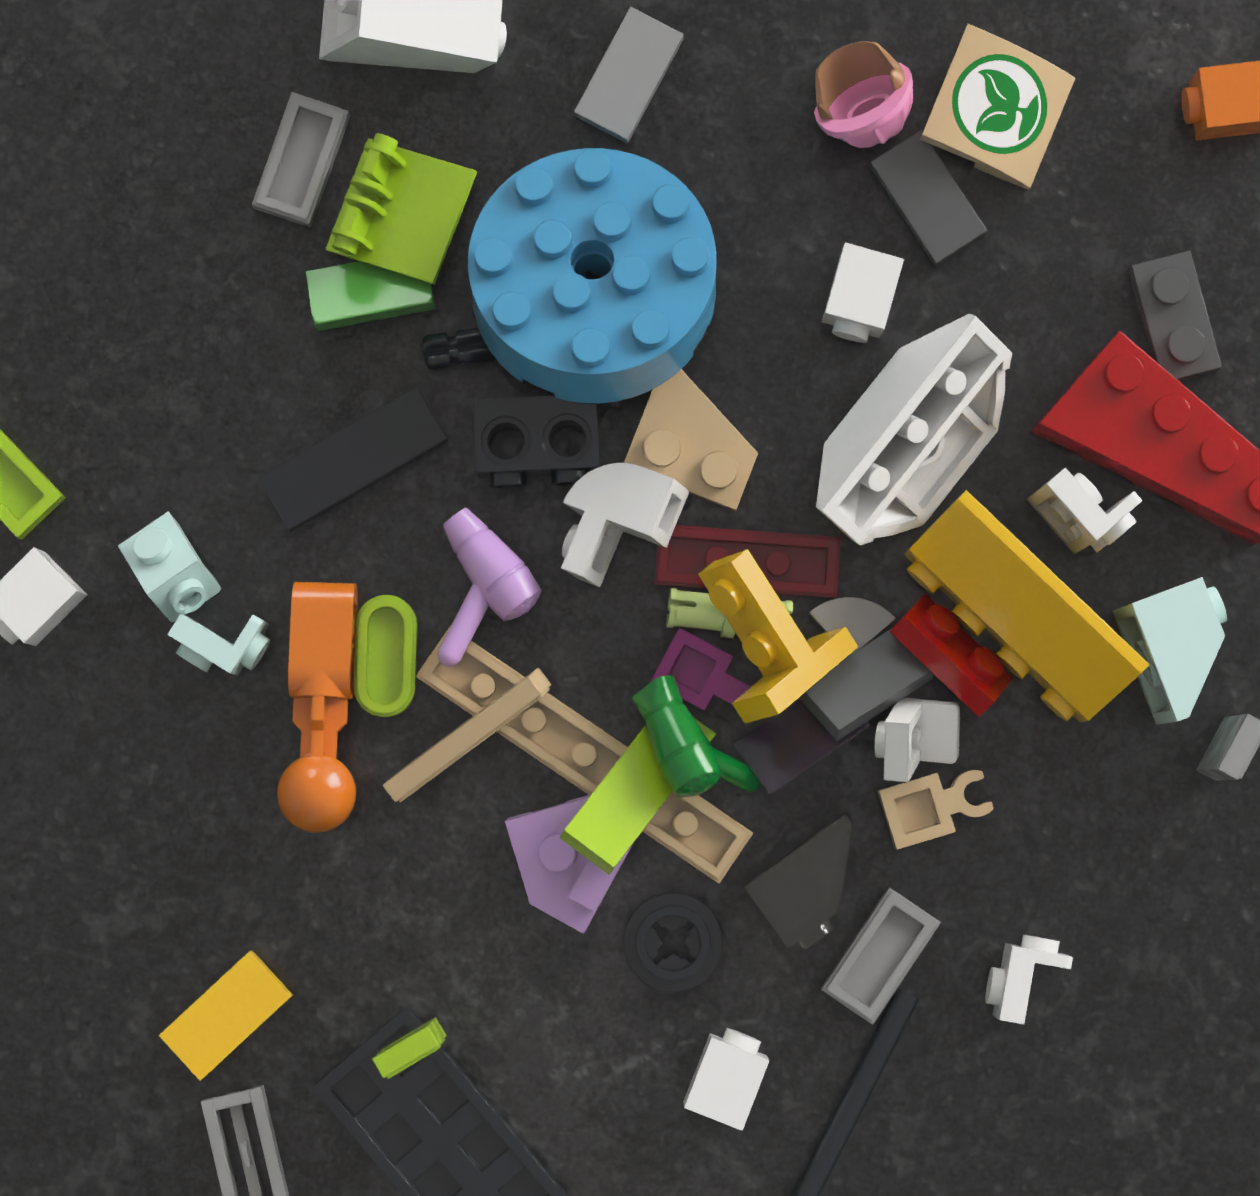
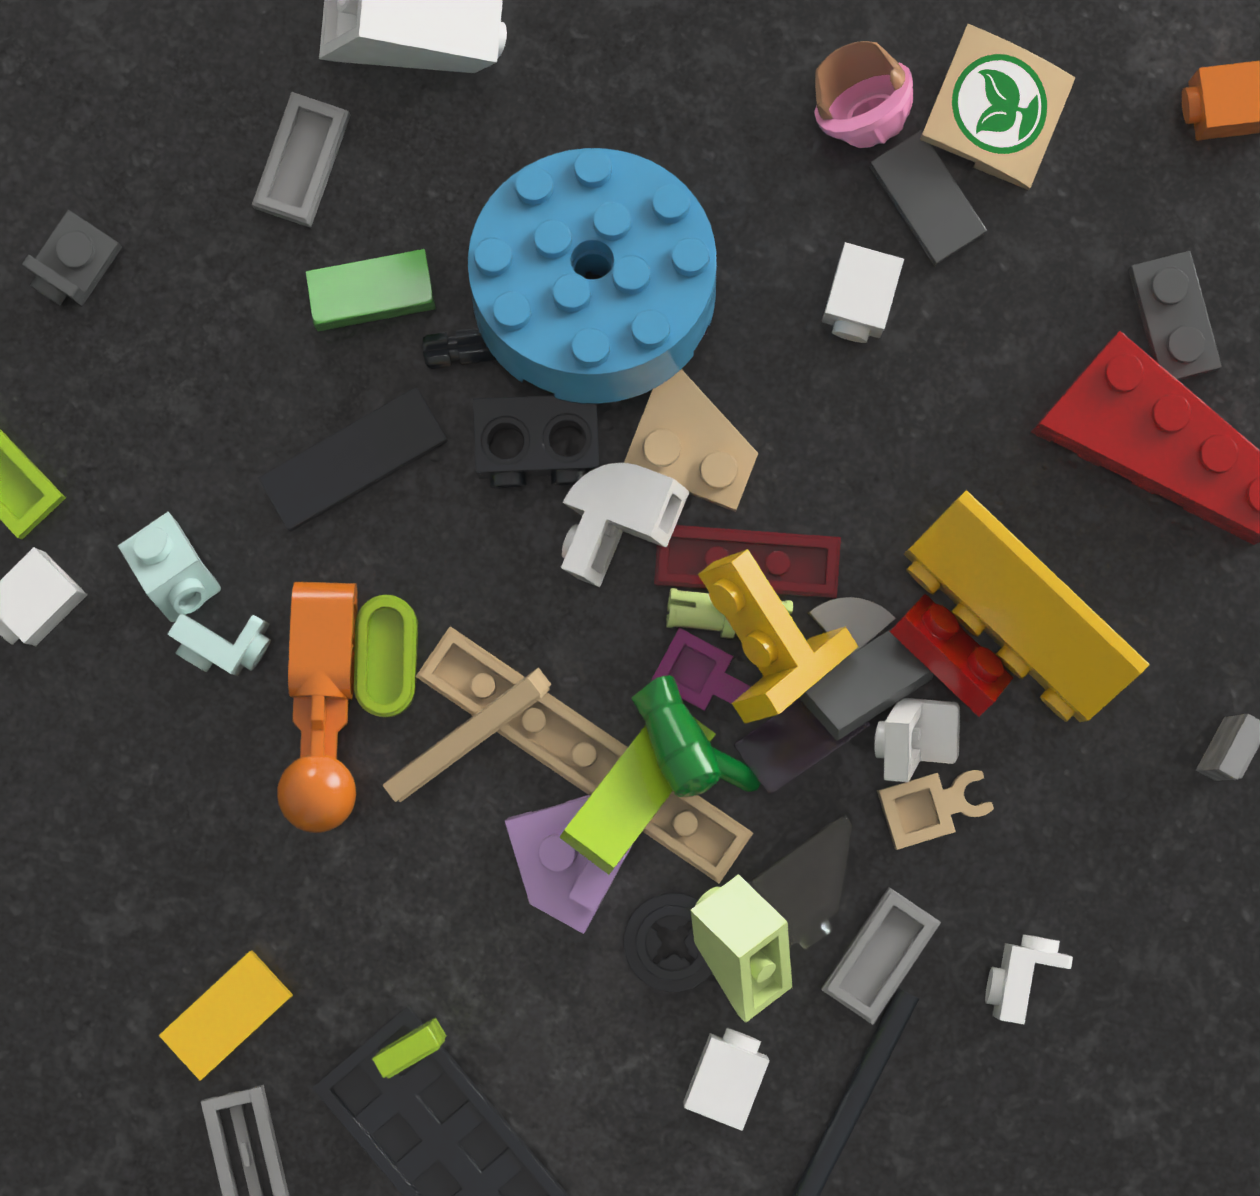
(72, 260): none -> dark grey bracket
(401, 210): lime hinge -> none
(496, 577): lavender piece -> none
(629, 75): light grey tile -> none
(743, 945): none -> yellowish green slope
(914, 431): white wedge -> none
(1074, 512): white bracket -> none
(1179, 639): light aqua slope -> none

